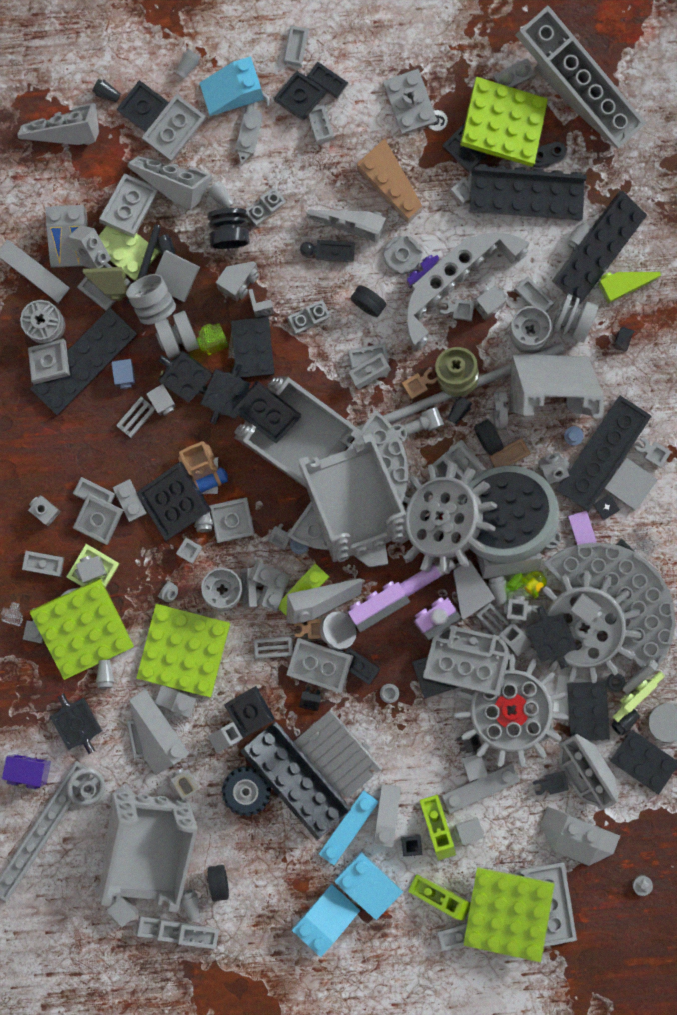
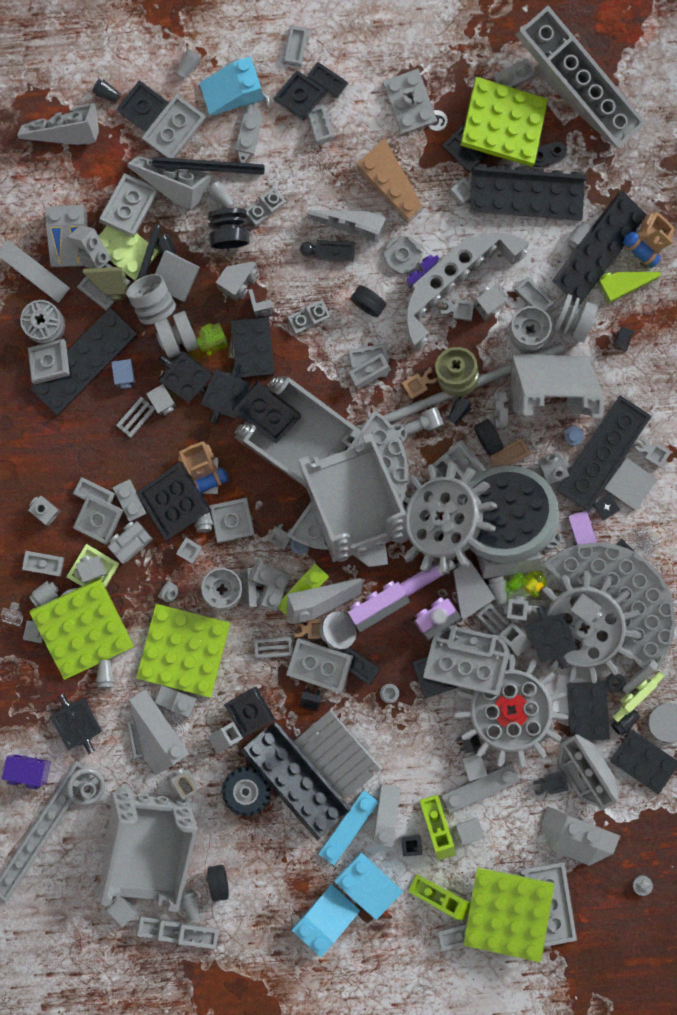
(44, 594): none -> light grey brick
(129, 542): none -> light grey brick
(205, 165): none -> black axle
(651, 239): none -> medium nougat piece

